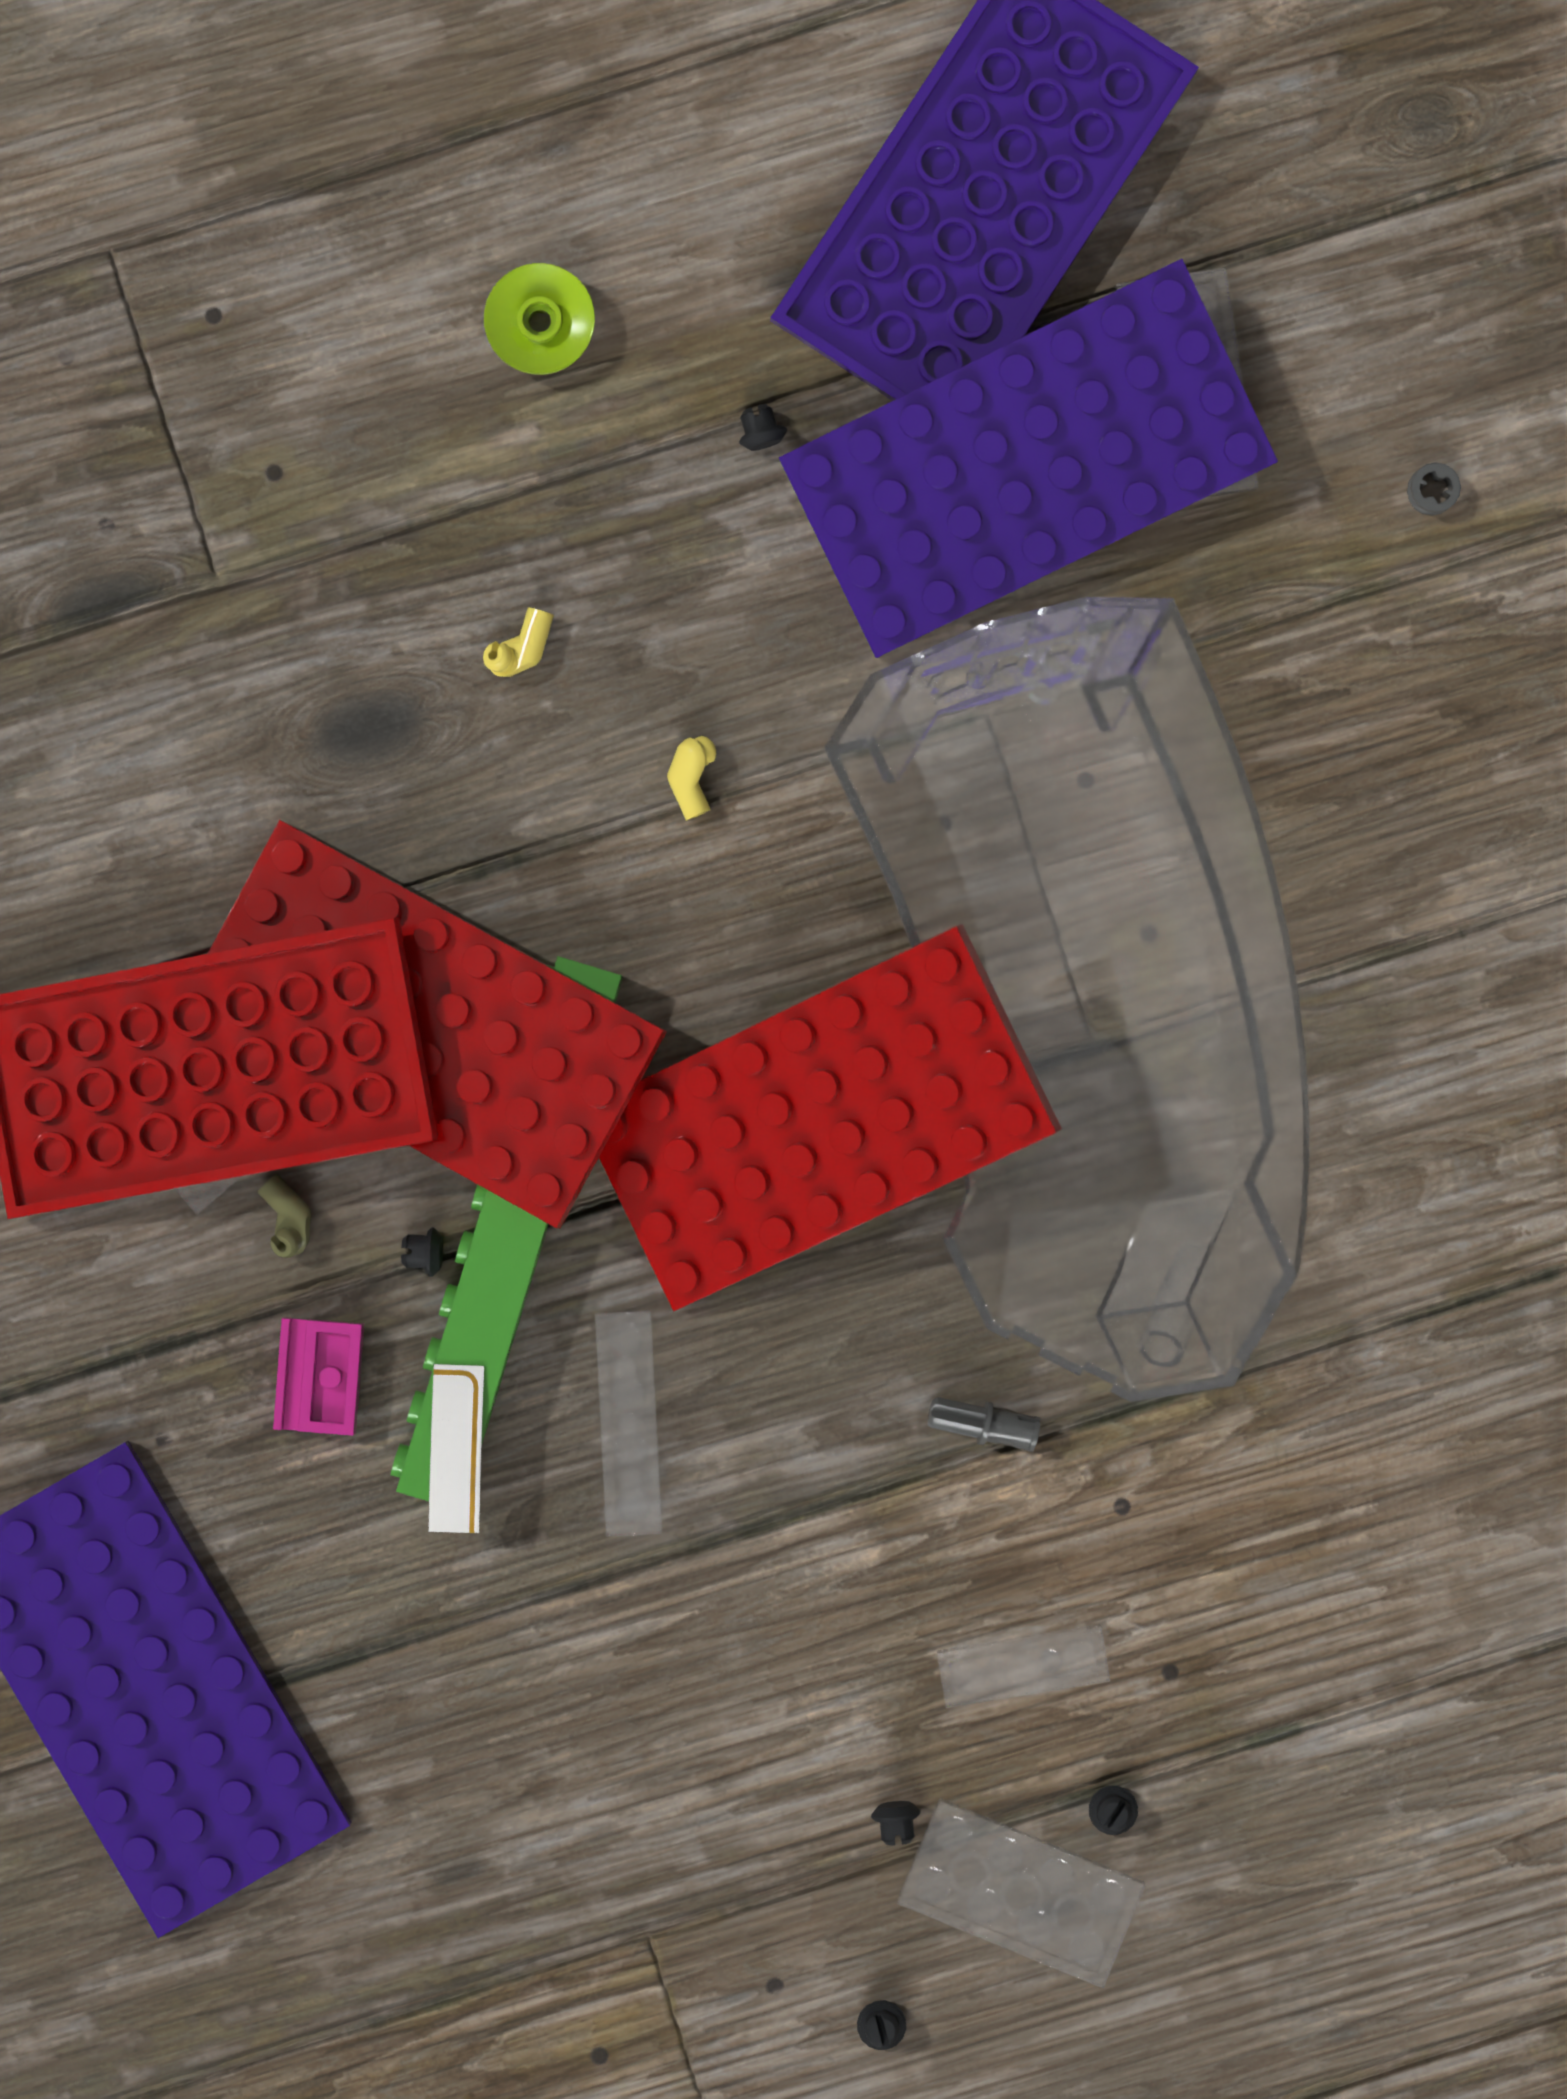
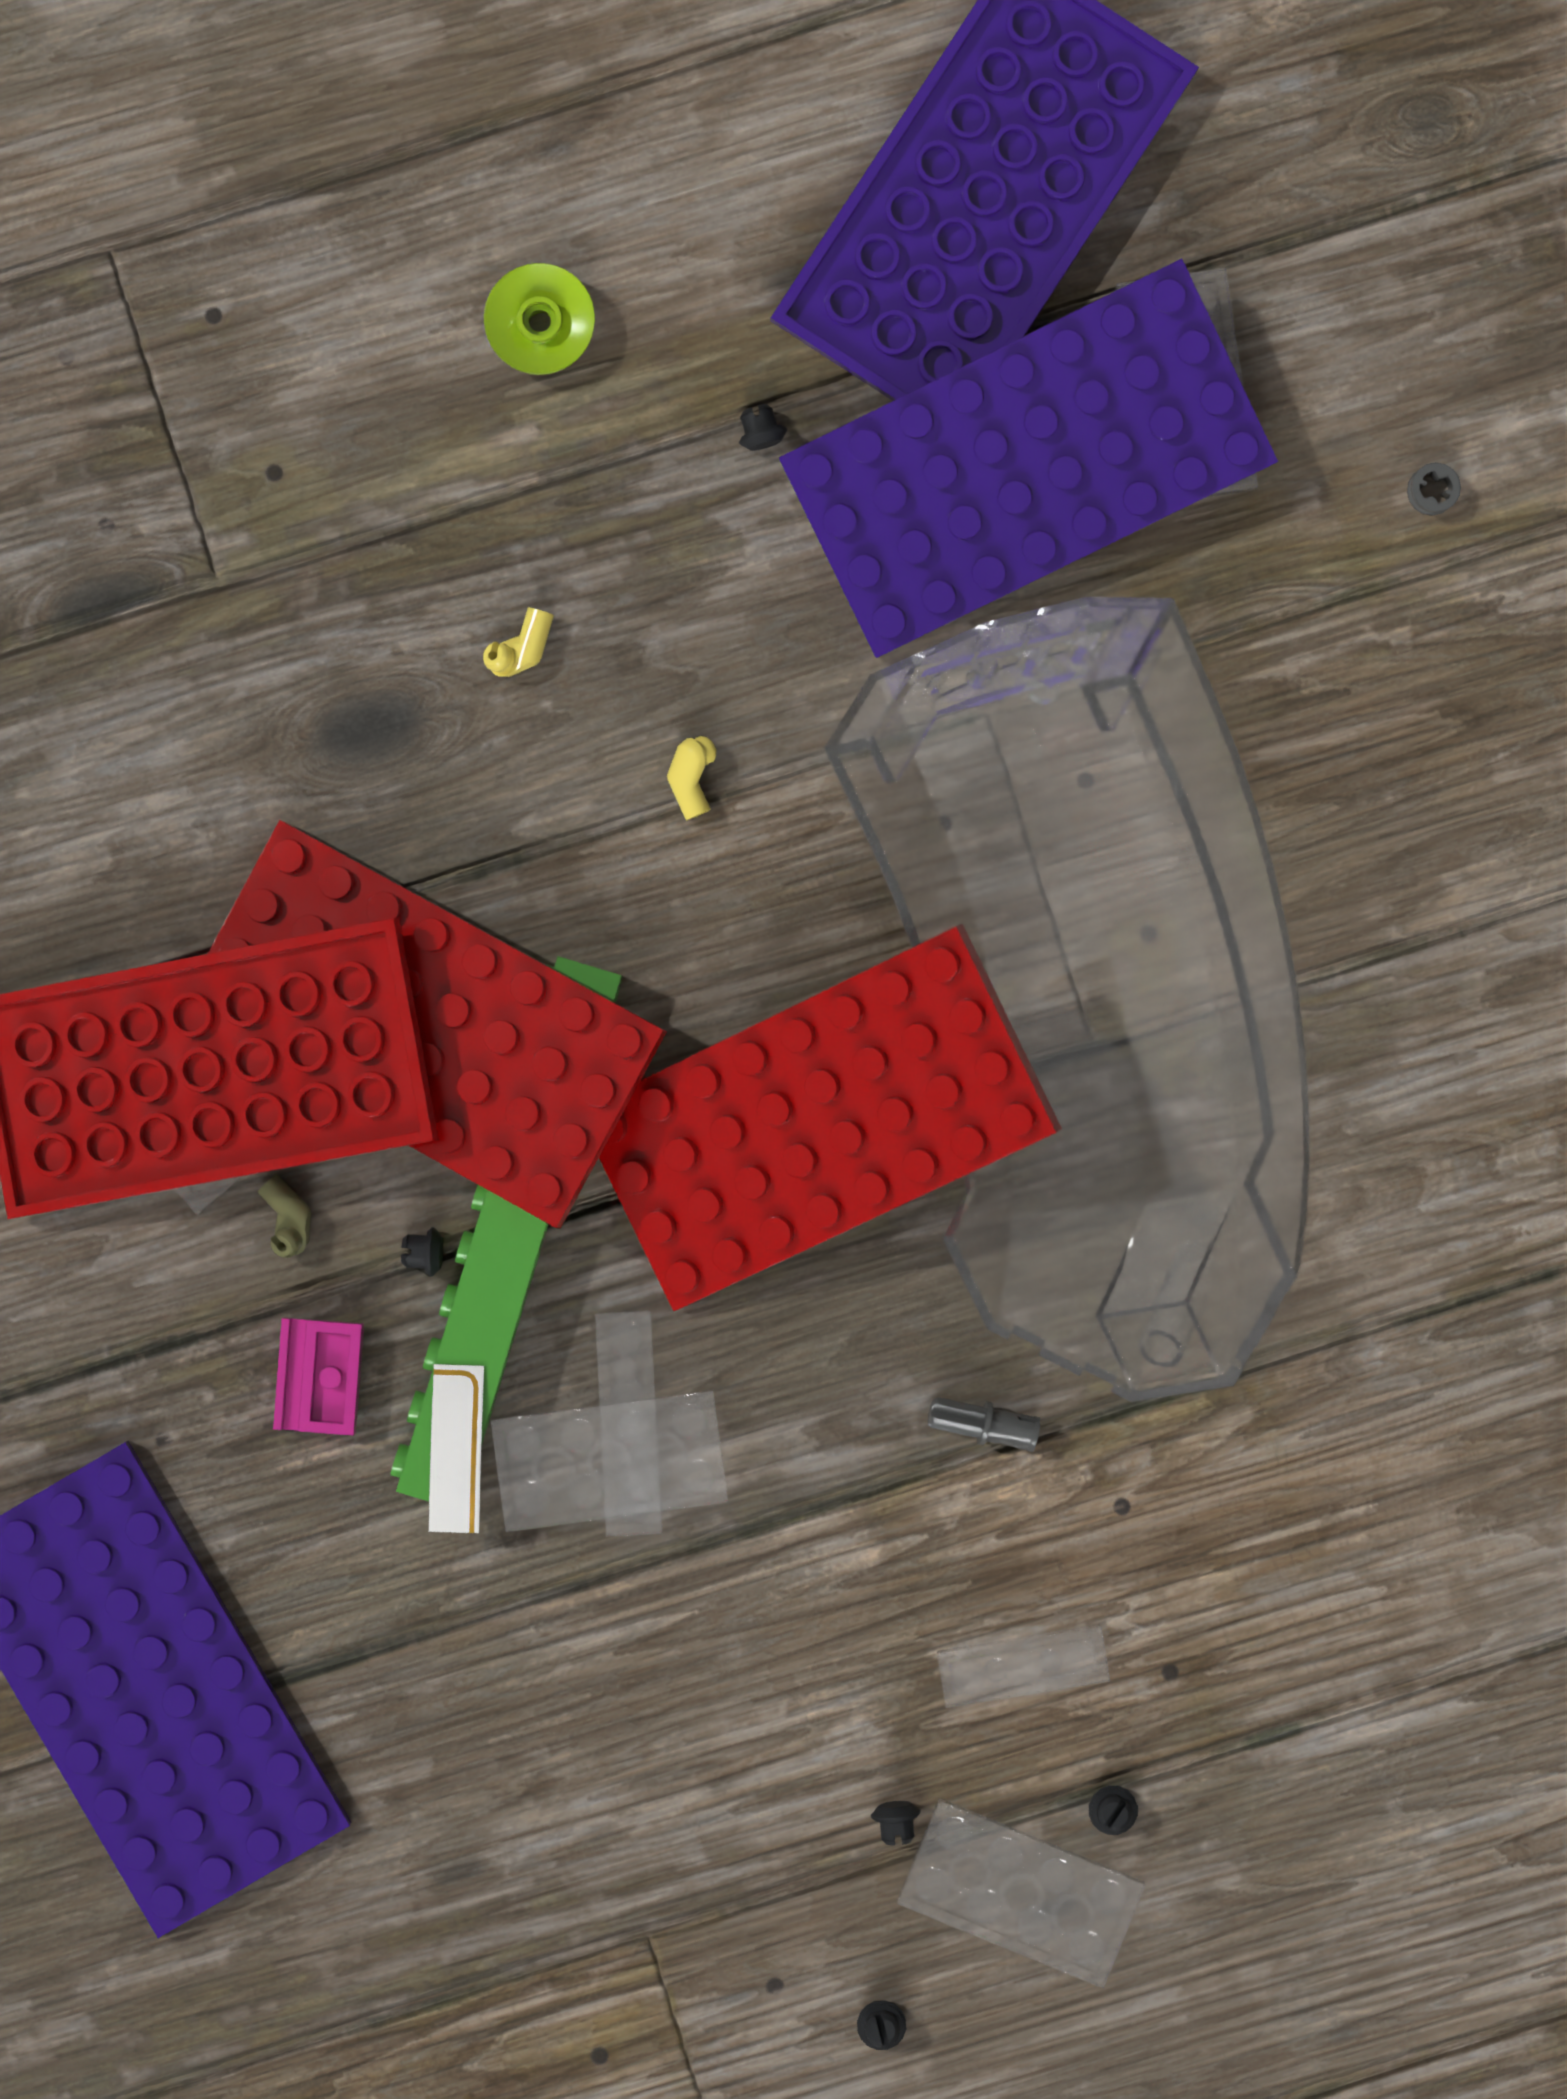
(609, 1460): none -> clear plate

